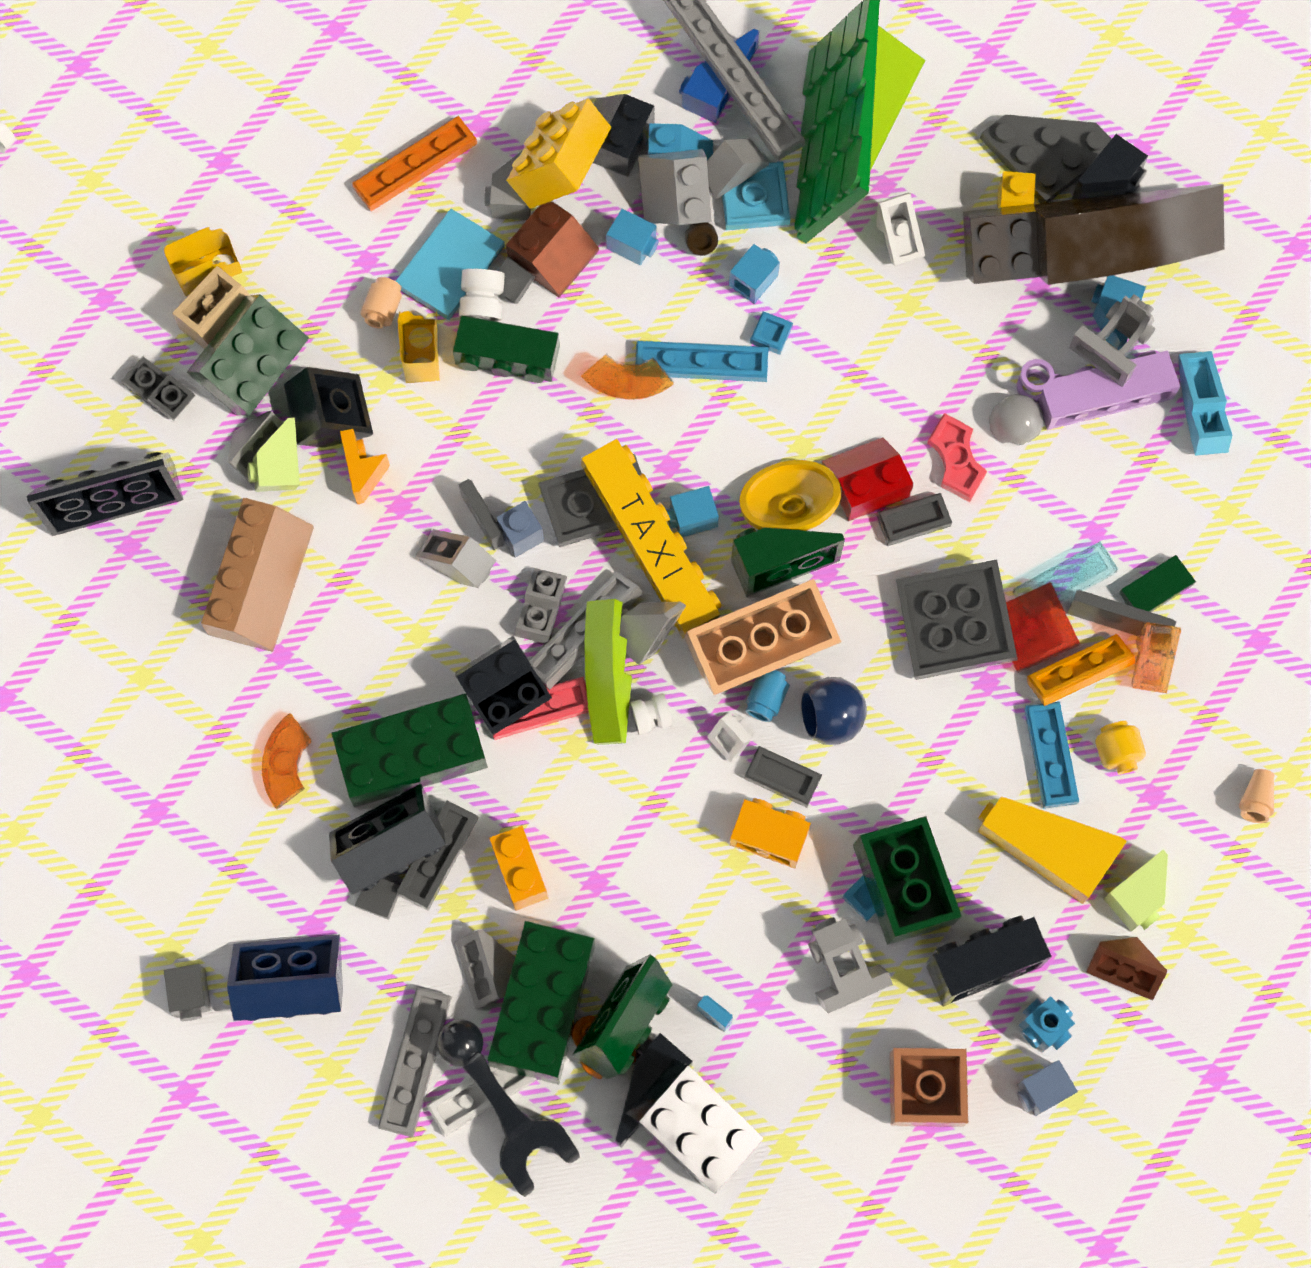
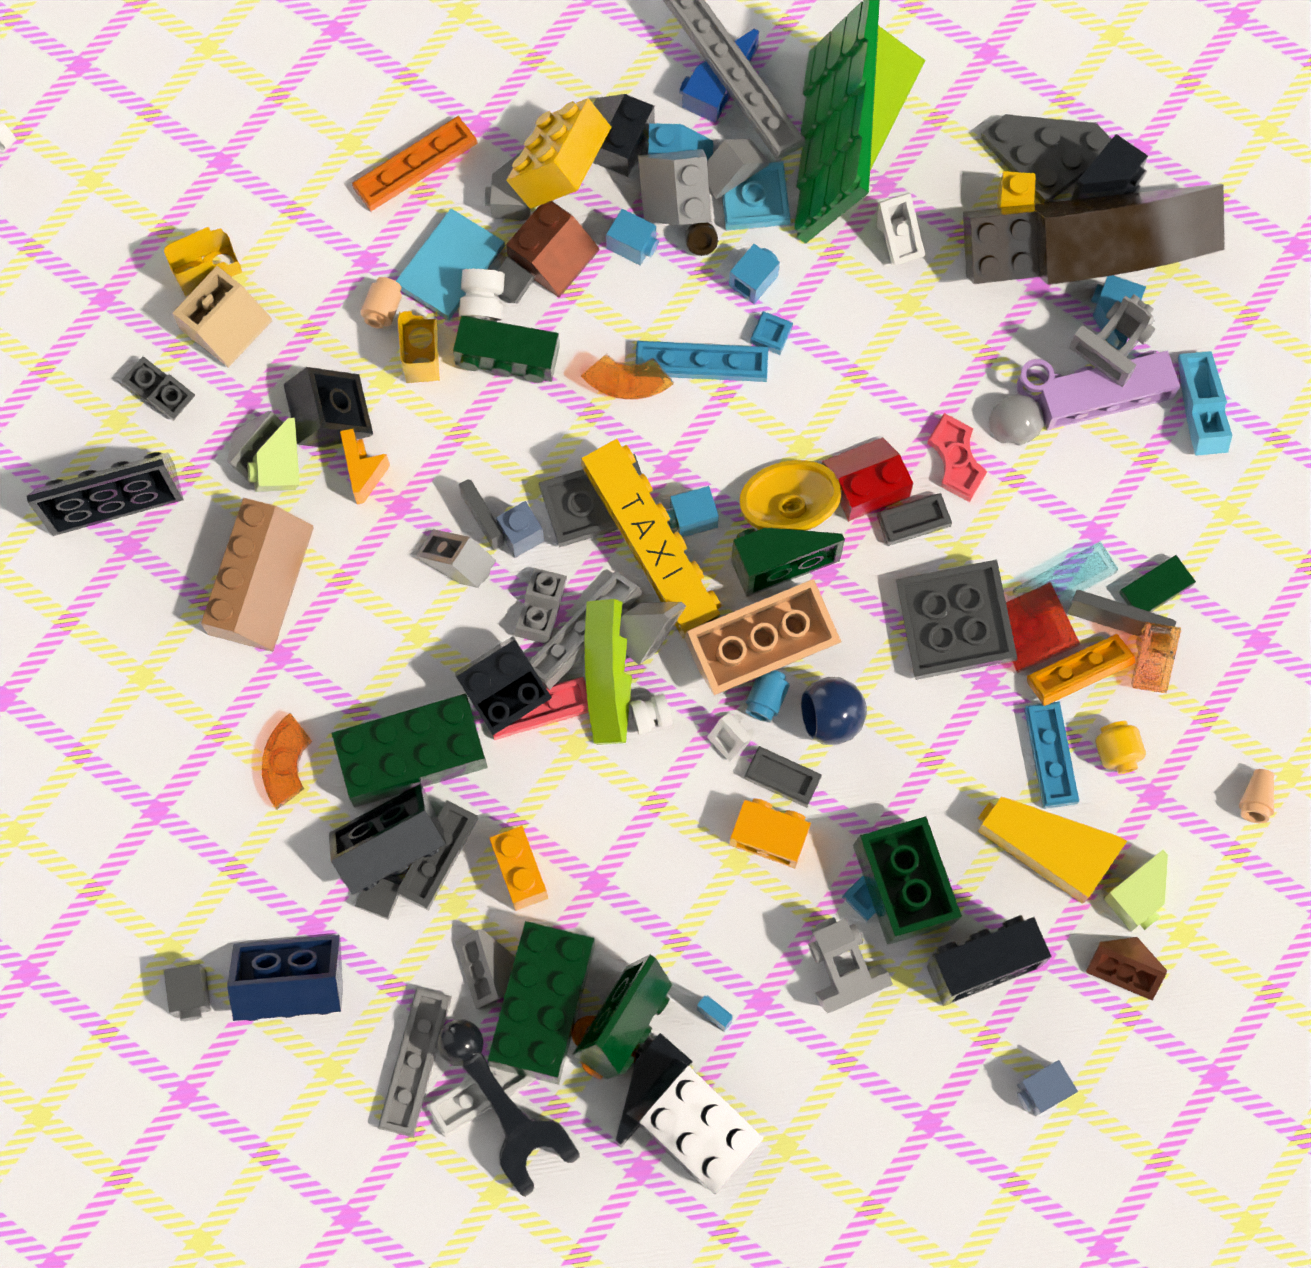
(248, 355): brick -> none
(928, 1087): nougat brick -> none
(1036, 1031): dark azure brick -> none

